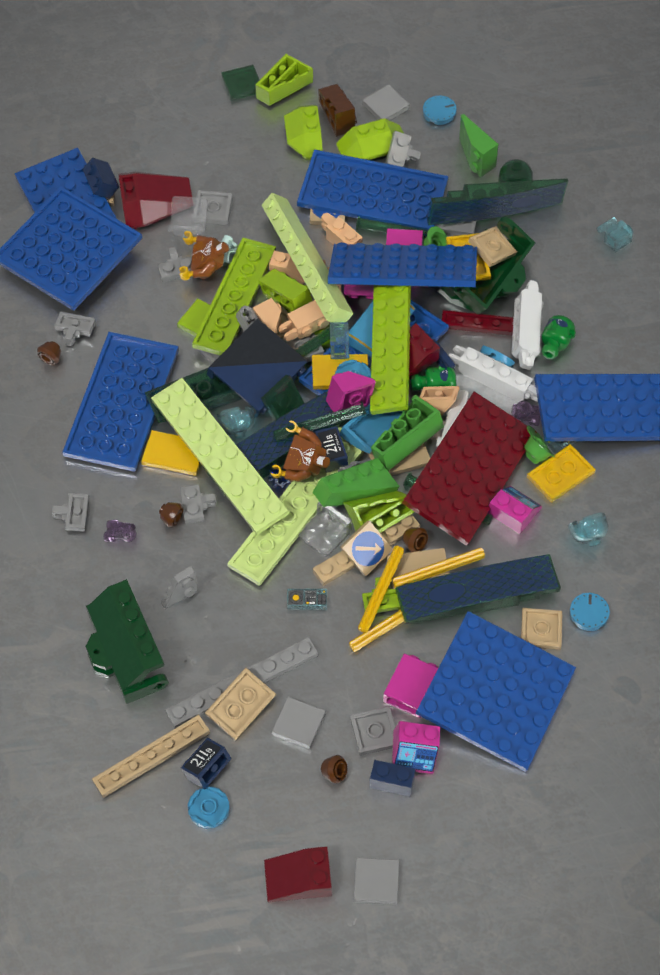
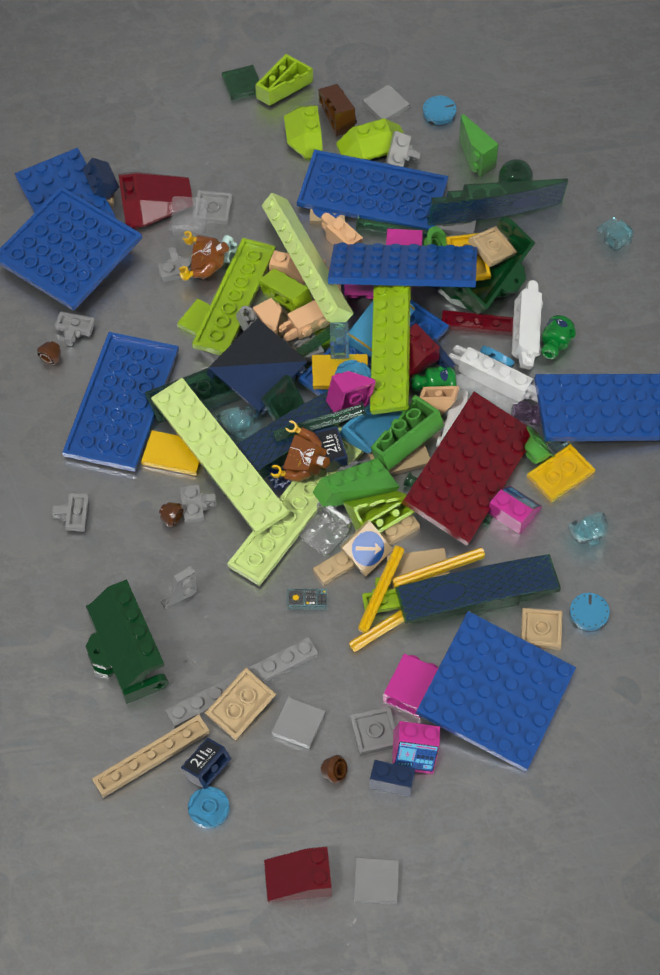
(119, 530): clear purple plate -> none
(415, 538): reddish brown cone -> none

